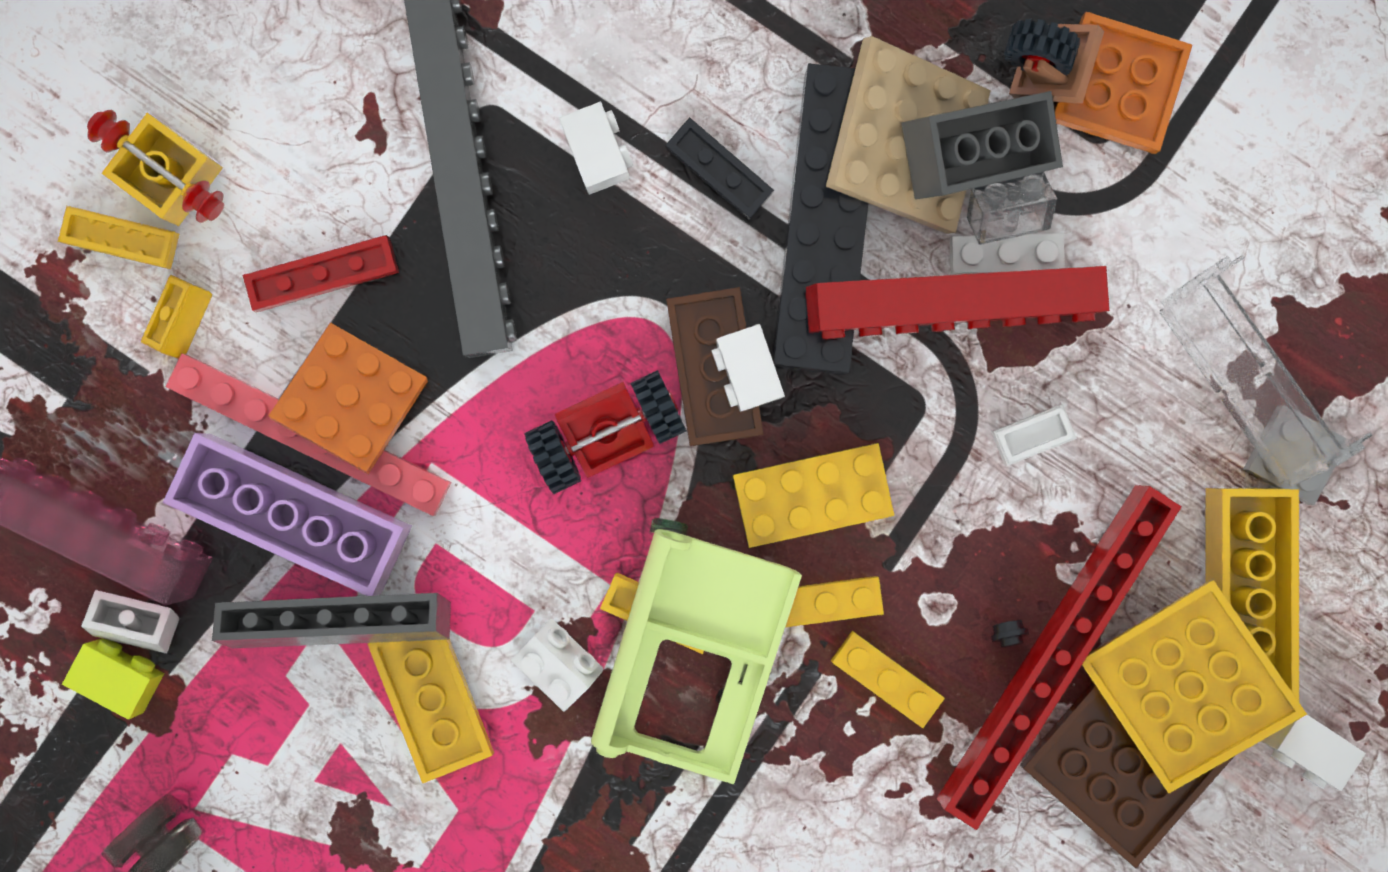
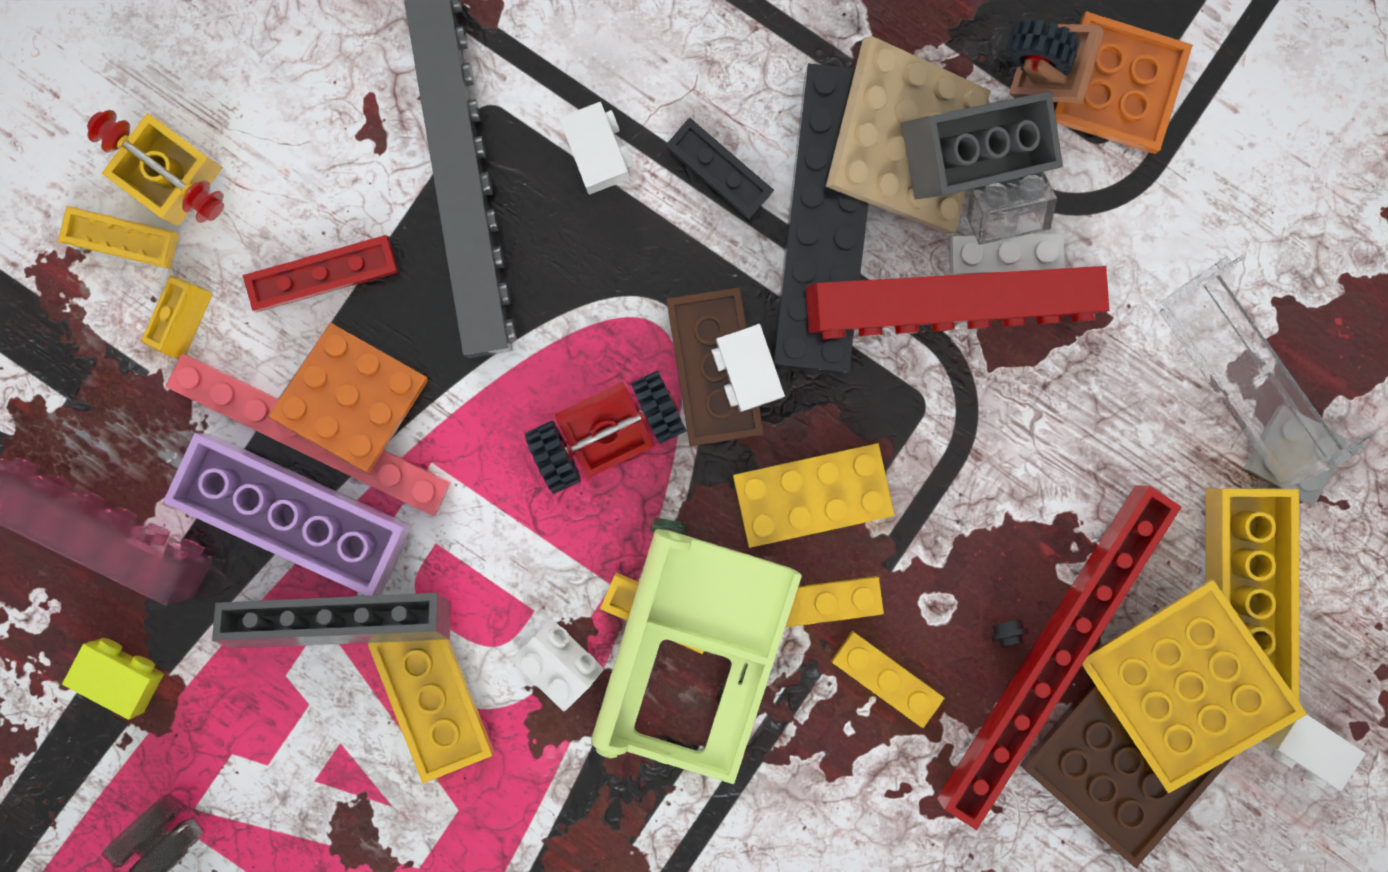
(130, 621): white brick -> none
(1033, 435): white tile -> none

